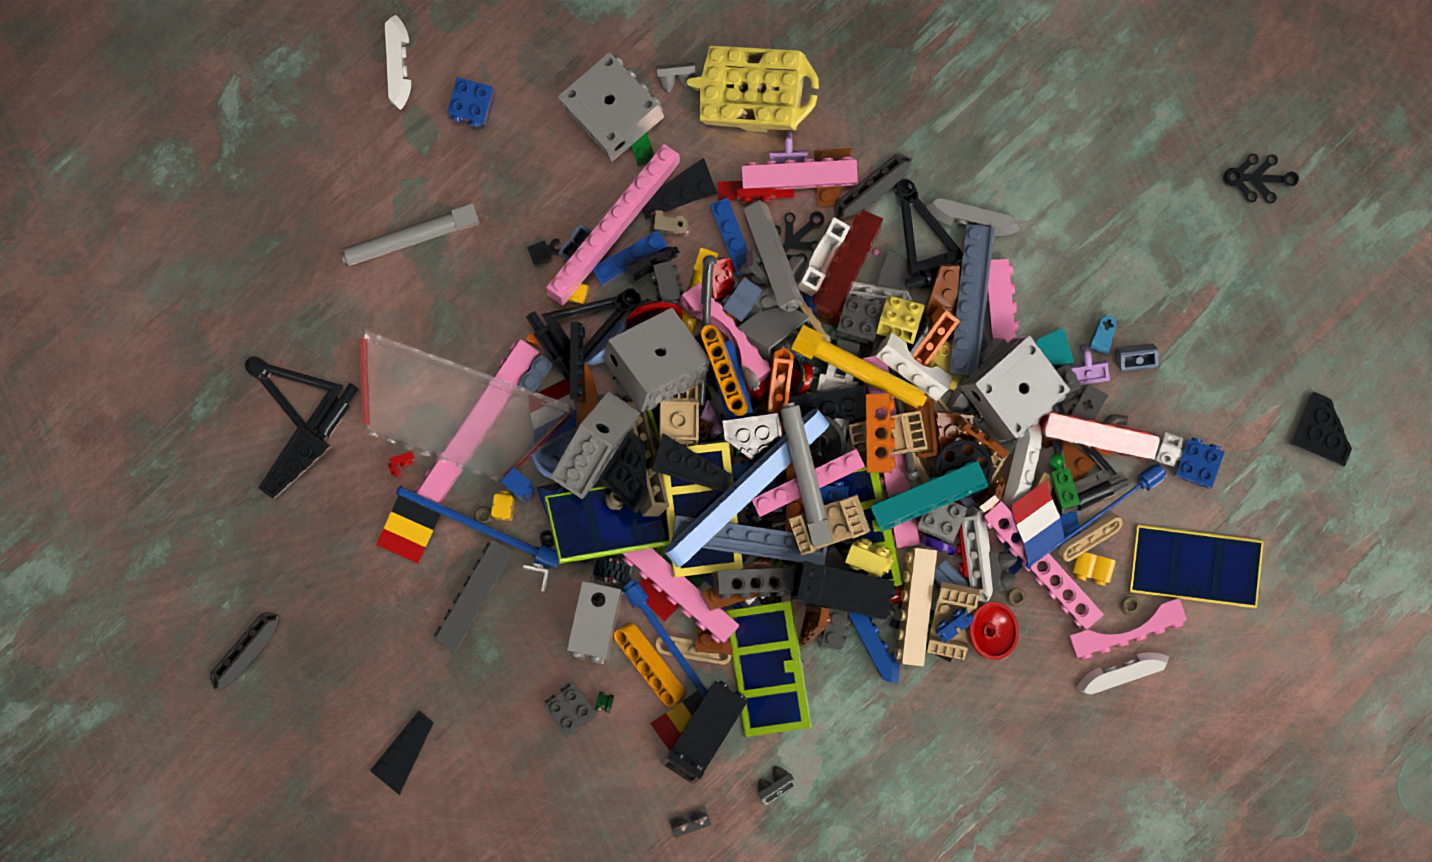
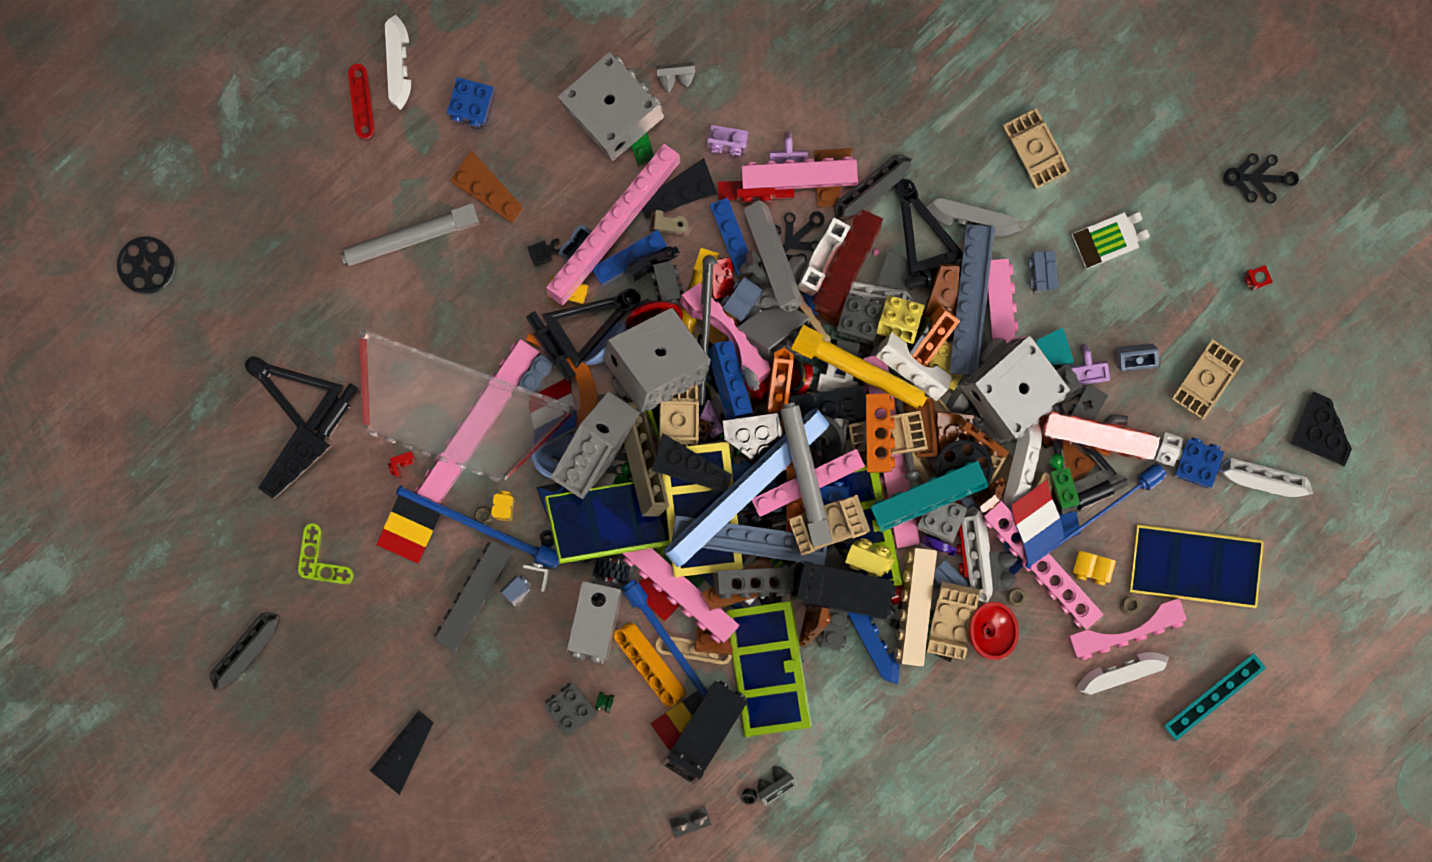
(138, 260): none -> black wedge
(317, 567): none -> lime beam
(361, 101): none -> red plate
(482, 185): none -> dark orange wing
(516, 589): none -> sand blue brick
(518, 485): blue brick -> none
(577, 368): black wing -> none
(613, 501): dark tan plate -> none
(627, 472): black plate -> none
(720, 362): light orange beam -> none
(727, 140): none -> lavender bracket
(749, 800): none -> black hinge
(771, 109): light yellow piece -> none
(959, 618): blue hinge -> none
(1036, 148): none -> tan plate
(1044, 272): none -> sand blue brick
(1090, 537): tan plate -> none
(1103, 338): dark azure piece -> none
(1108, 239): none -> tile
(1207, 379): none -> tan plate
(1213, 697): none -> teal brick
(1250, 280): none -> red bracket
(1265, 478): none -> white brick

